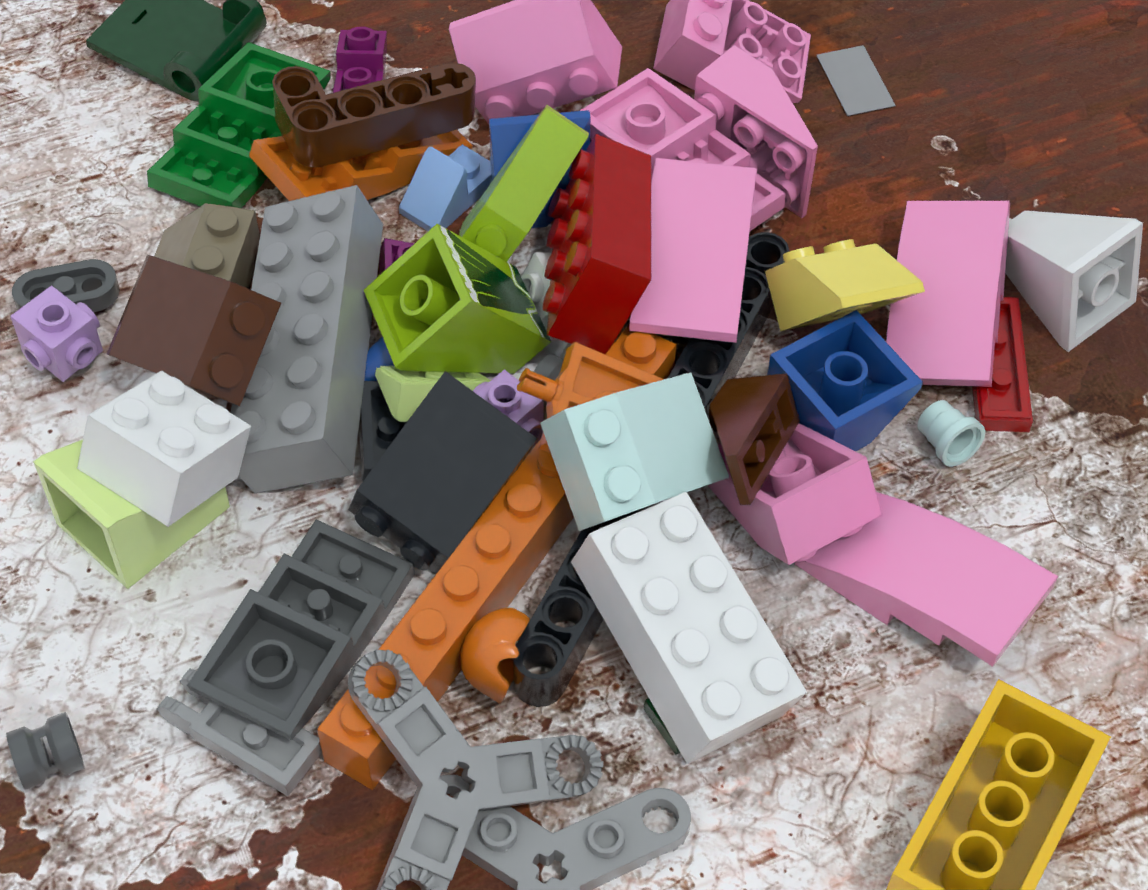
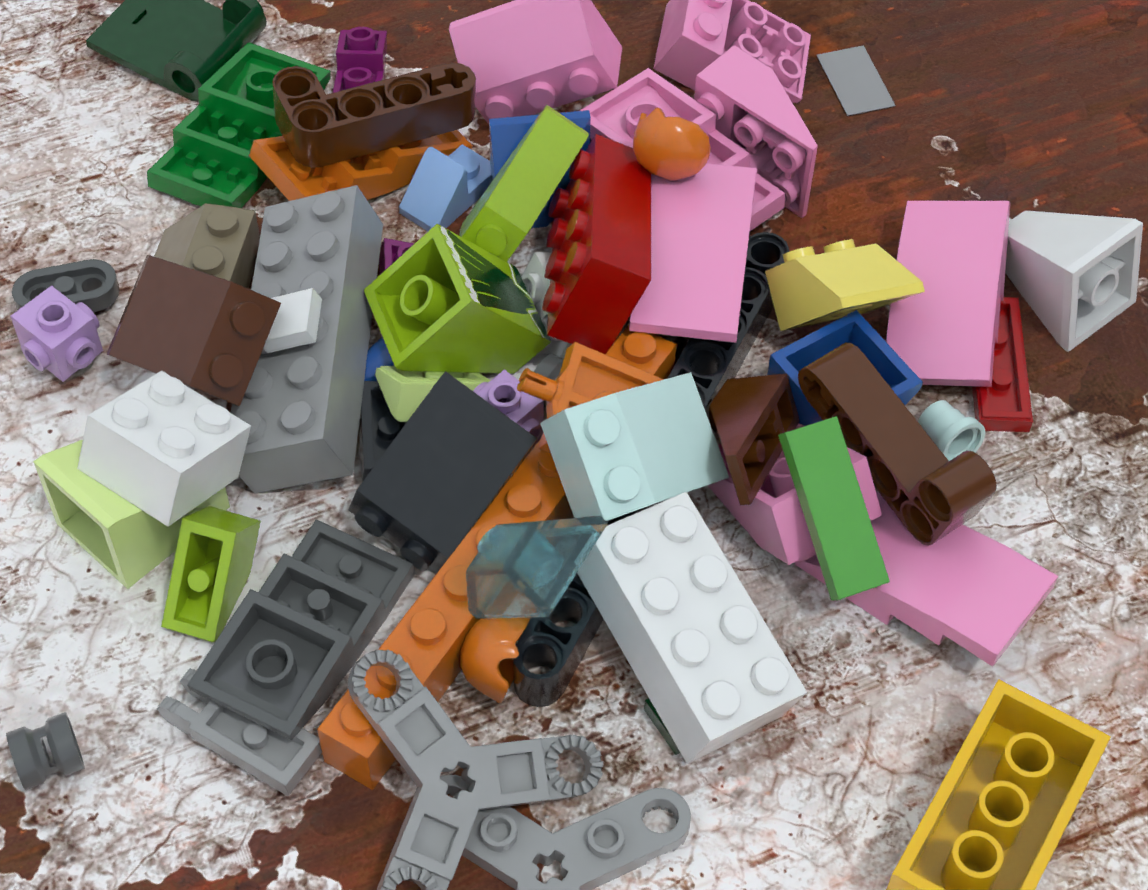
(209, 571): none -> lime slope
(295, 321): none -> white tile
(528, 566): none -> clear light blue slope
(670, 145): none -> orange hair
(834, 508): none -> bright green tile
(904, 462): none -> reddish brown beam

